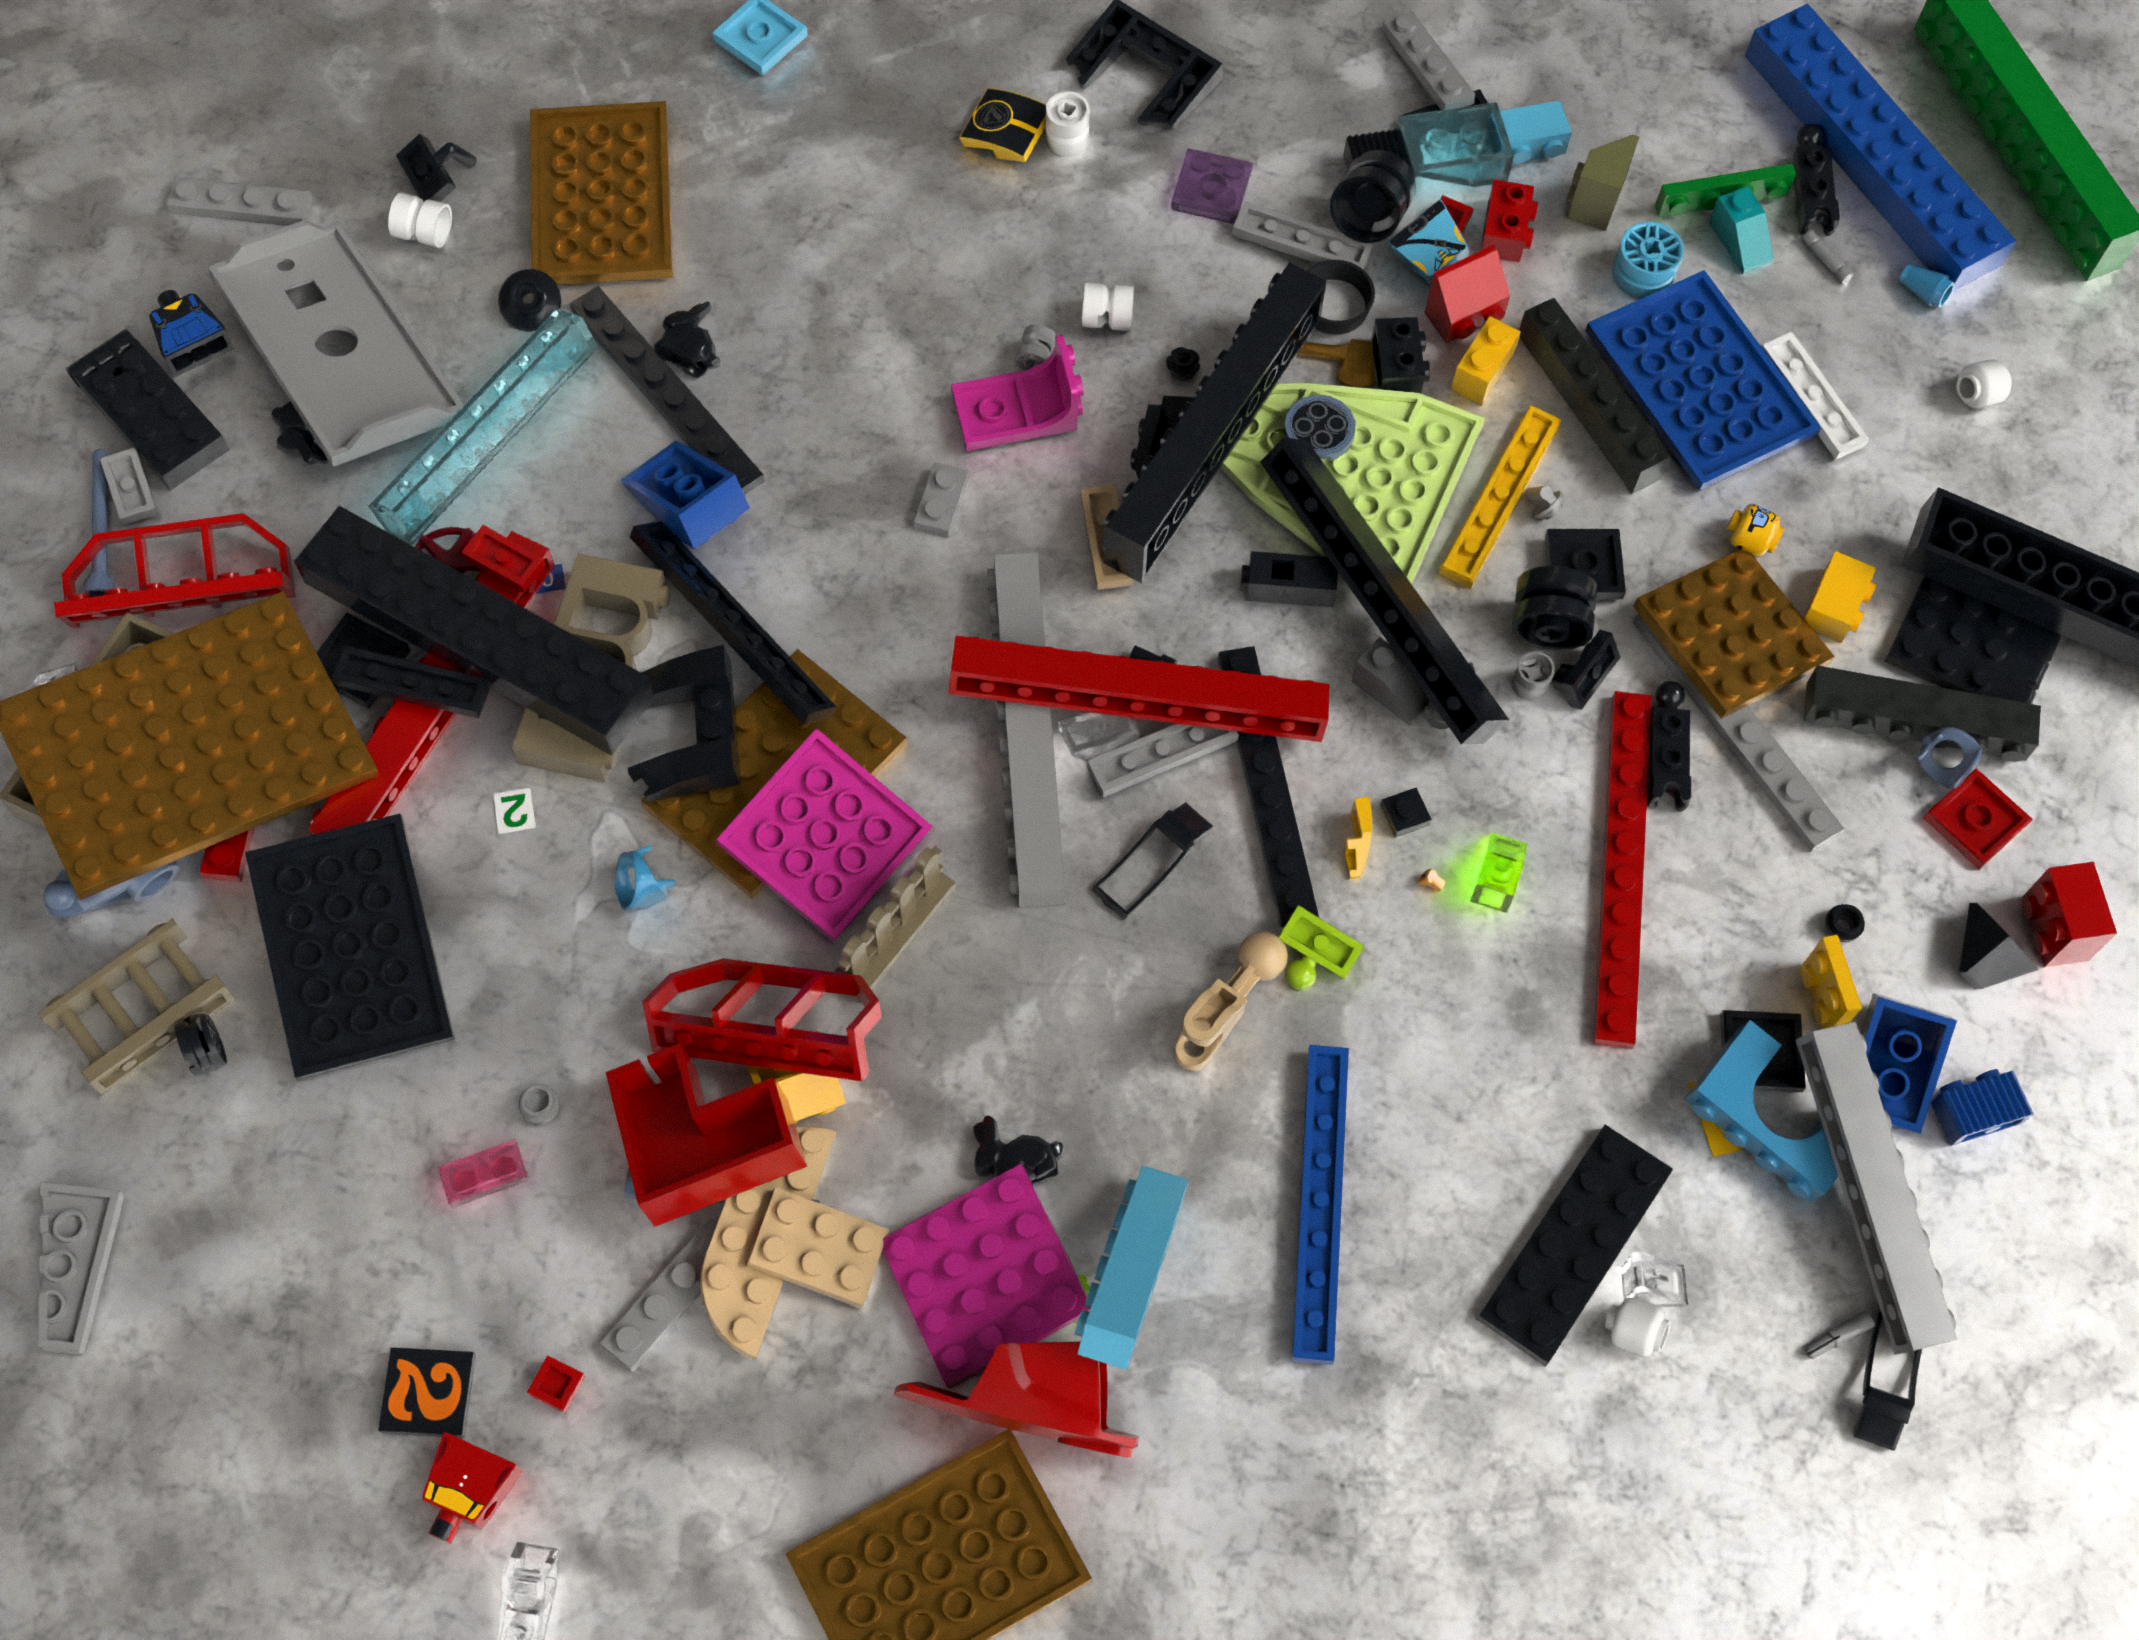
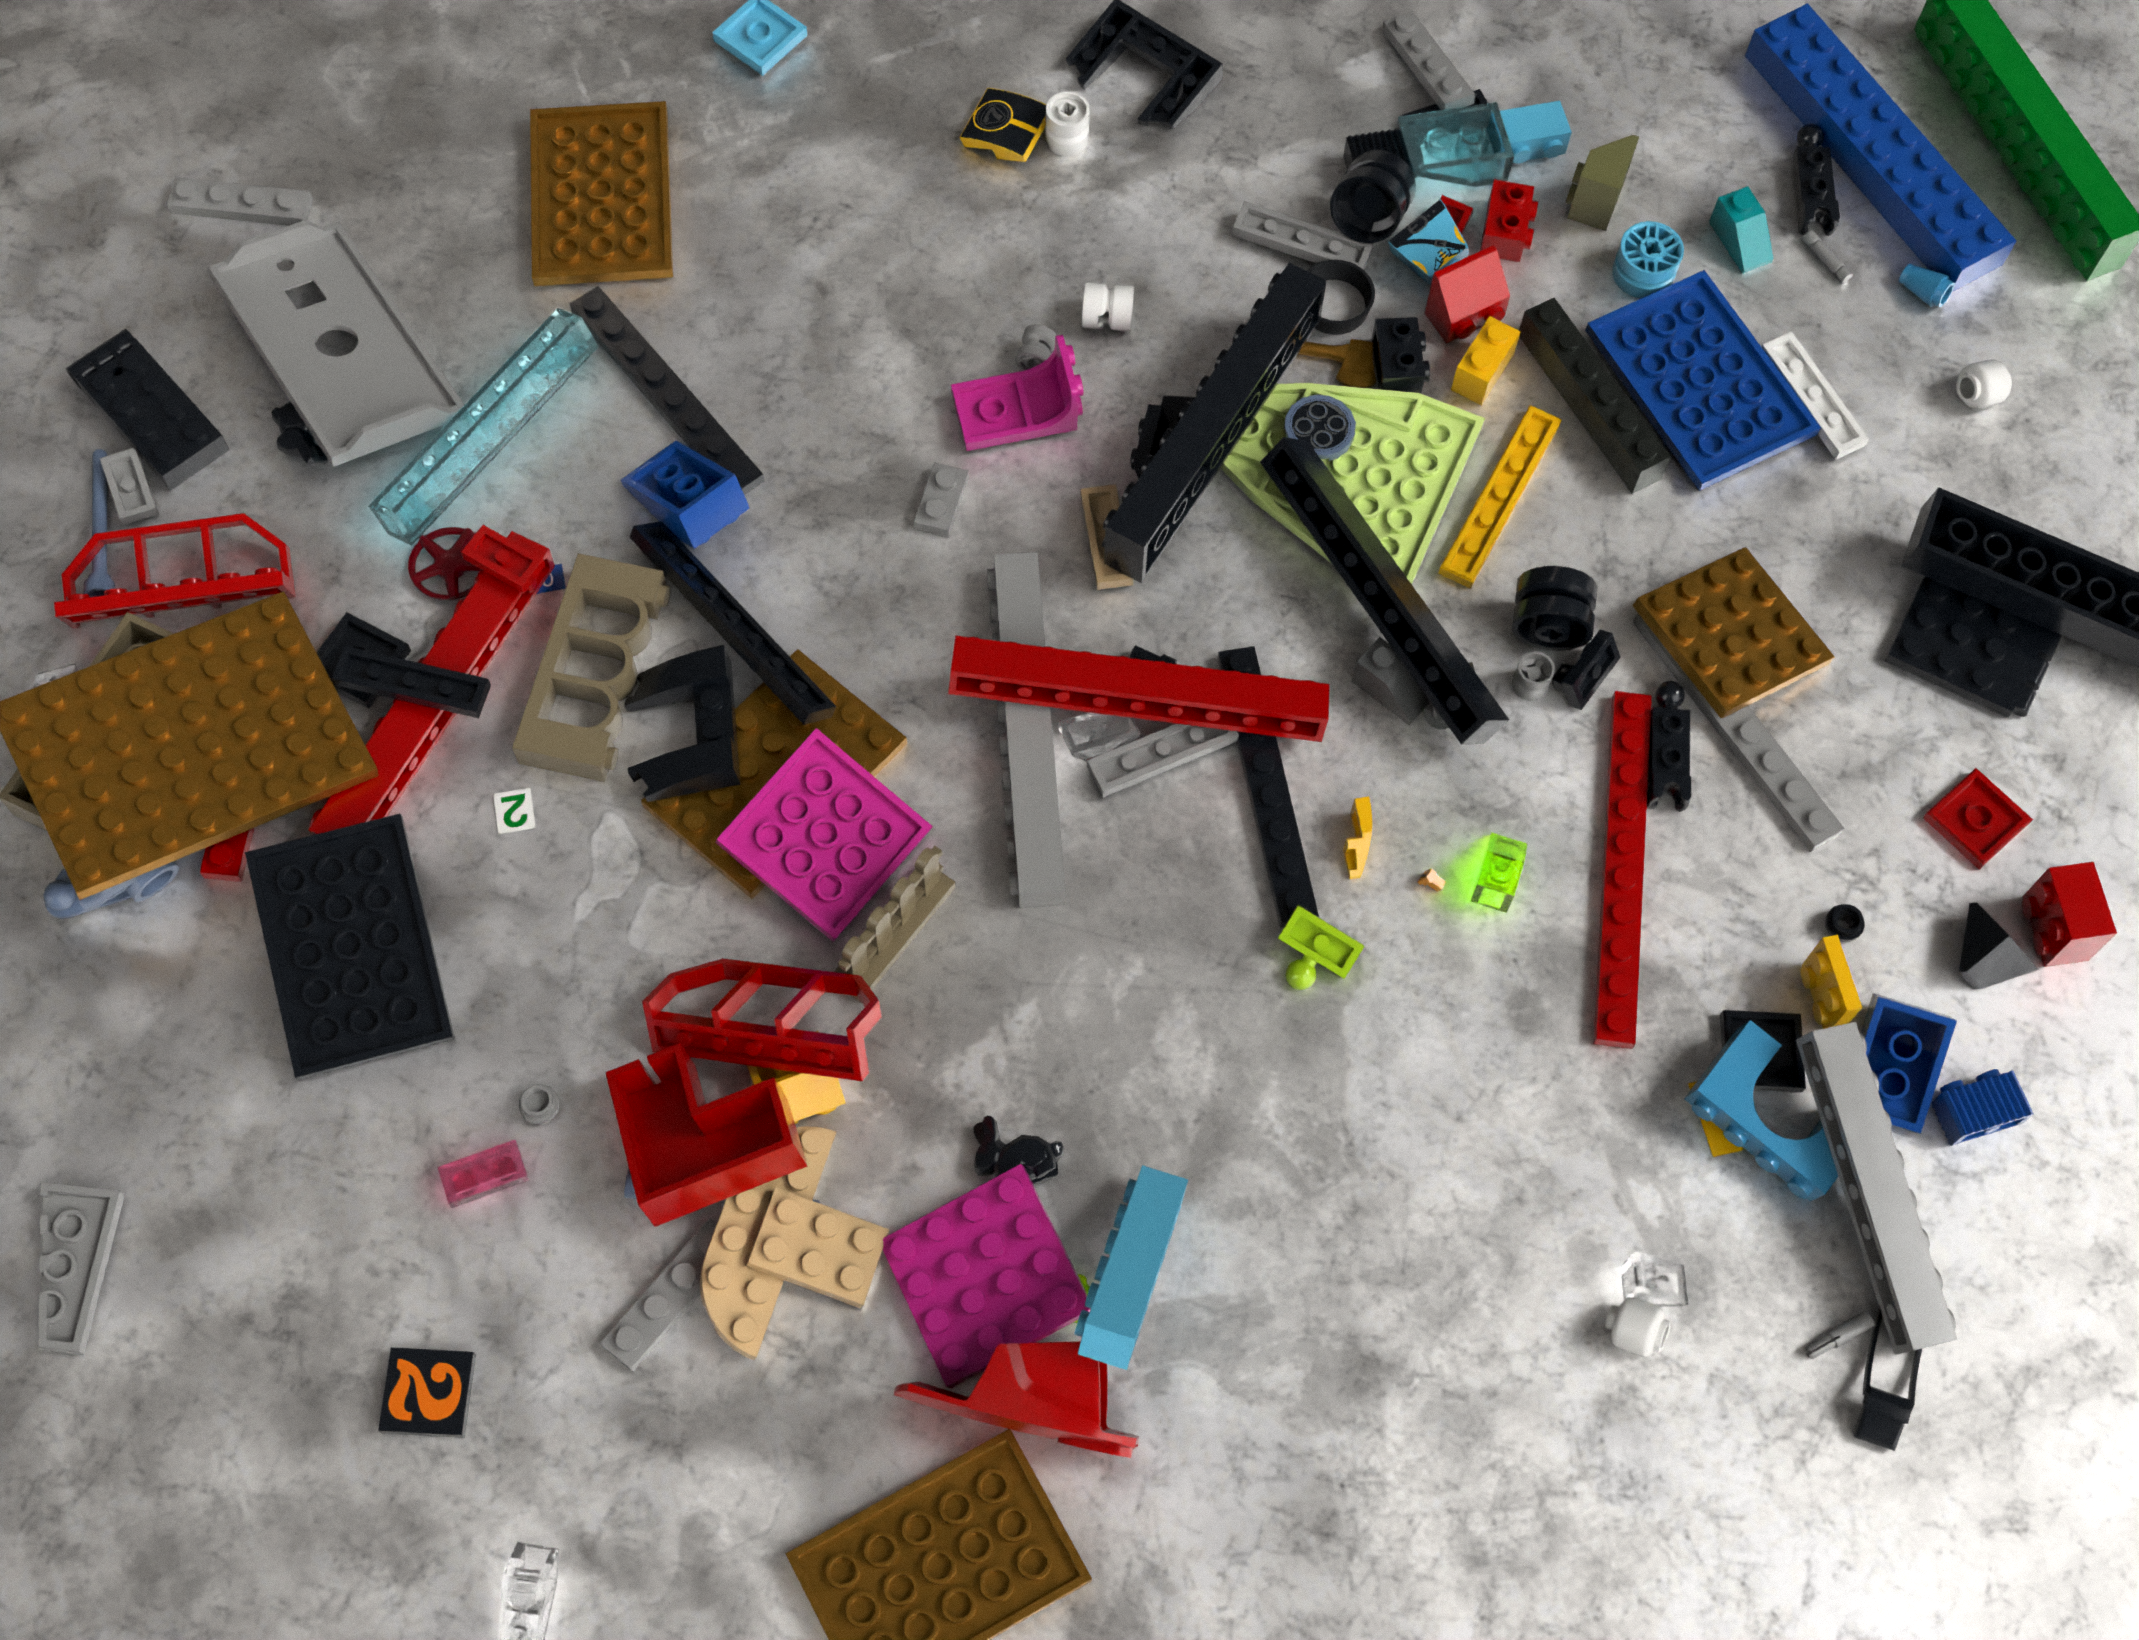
(140, 1043): dark tan fence -> none
(187, 332): torso -> none
(201, 1044): black wheel -> none
(414, 219): white wheel -> none
(427, 169): black plate -> none
(466, 1486): red torso -> none
(475, 629): black brick -> none
(528, 316): black piece -> none
(556, 1384): red plate -> none
(647, 889): dark azure piece -> none
(687, 343): black animal -> none
(1180, 370): black plate -> none
(1183, 828): black piece -> none
(1211, 186): clear purple plate -> none
(1221, 1006): tan piece -> none
(1290, 579): black brick -> none
(1320, 1205): blue plate -> none
(1405, 812): black plate -> none
(1546, 501): light grey plate -> none
(1574, 1245): black plate -> none
(1592, 552): black plate -> none
(1703, 193): green plate -> none
(1755, 530): yellow head -> none
(1839, 597): yellow brick -> none
(1915, 710): pearl dark grey brick -> none
(1953, 776): sand blue piece -> none

